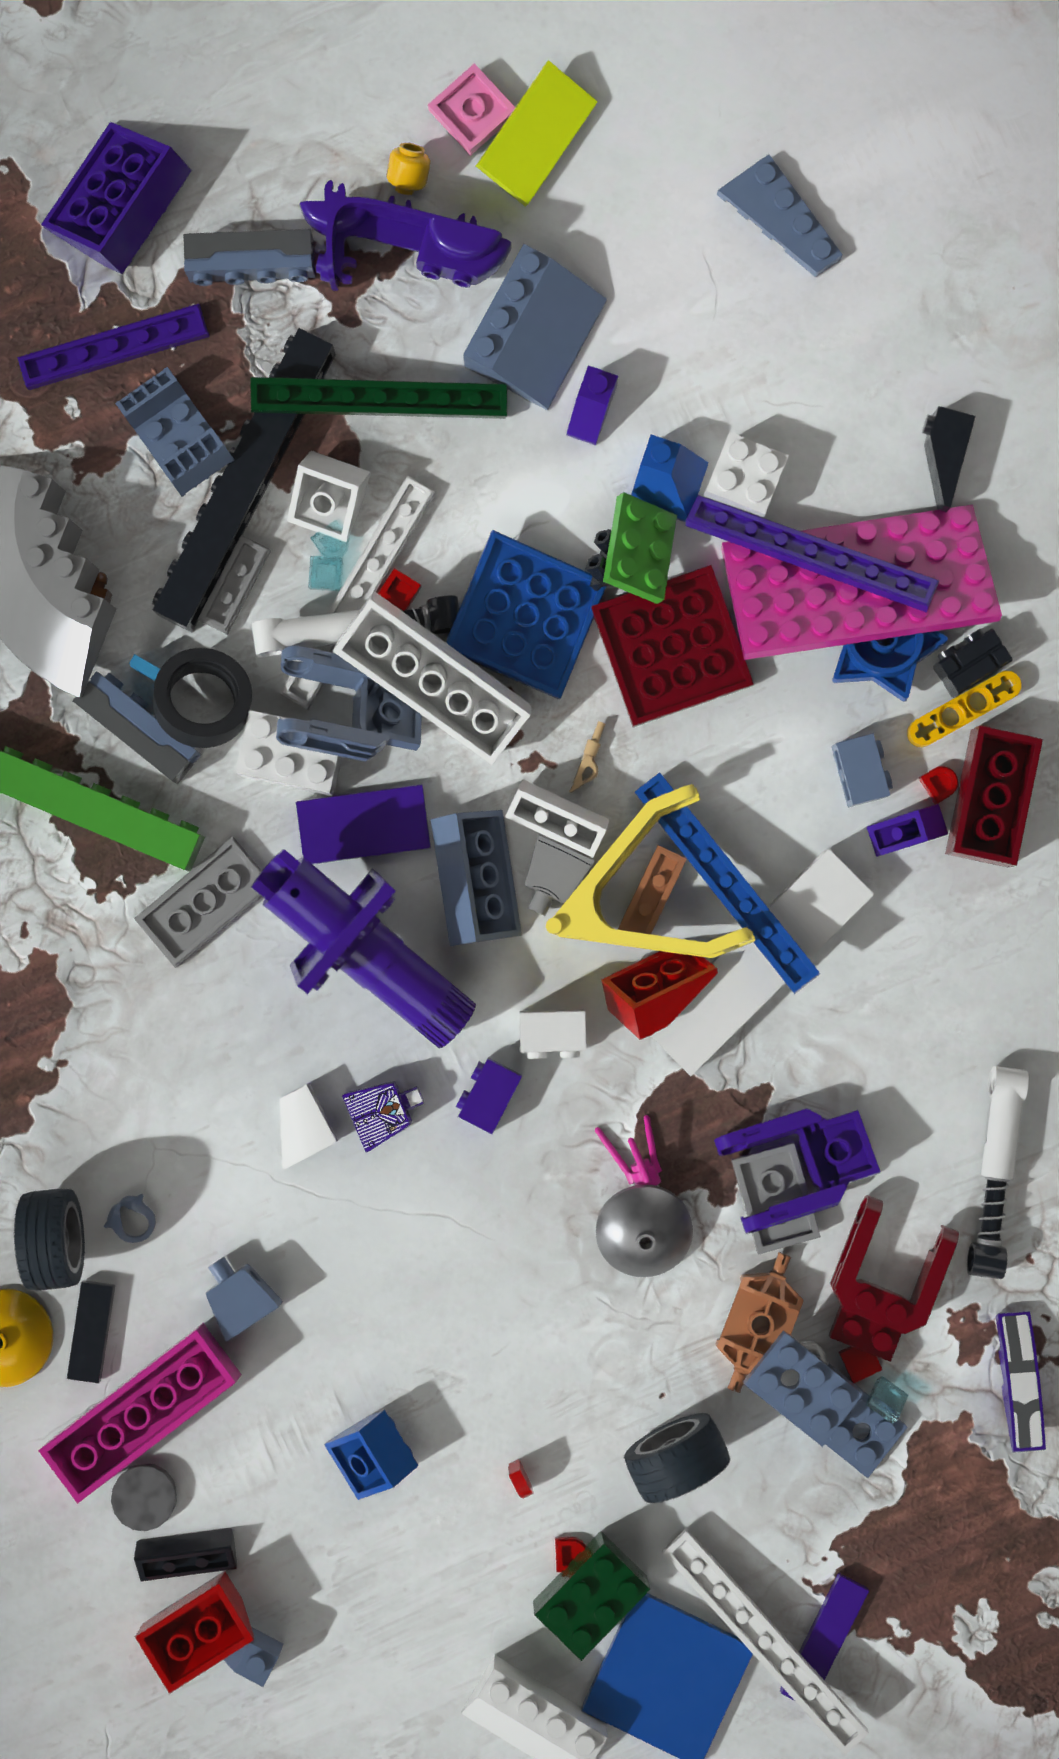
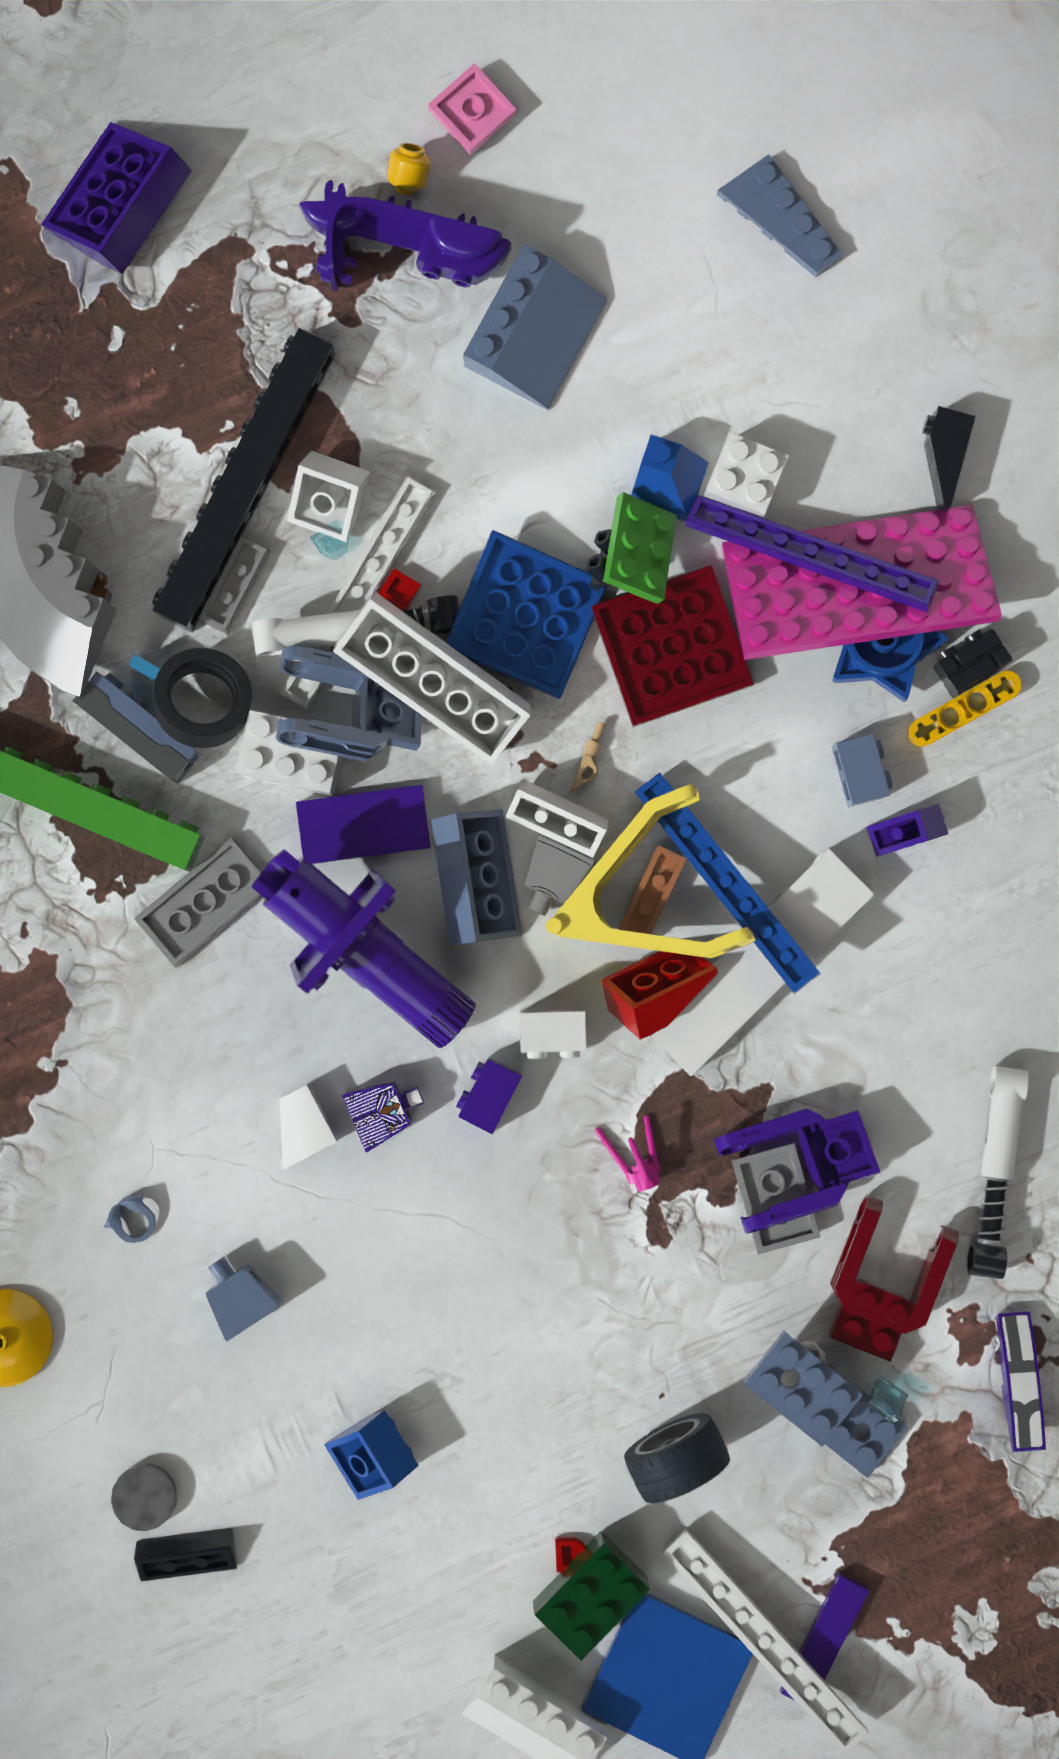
(49, 1239): black wheel -> none
(91, 1331): black tile -> none
(113, 347): dark purple tile -> none
(140, 1413): dark pink brick -> none
(174, 431): sand blue plate -> none
(196, 1632): red slope -> none
(249, 256): piece -> none
(256, 1658): sand blue slope -> none
(325, 573): clear light blue tile -> none
(378, 398): dark green plate -> none
(520, 1479): red tile -> none
(536, 133): neon yellow tile -> none
(592, 405): dark purple slope -> none
(638, 1214): flat silver dish -> none
(758, 1296): nougat plate -> none
(859, 1363): red tile -> none
(940, 783): red tile -> none
(994, 796): dark red brick -> none

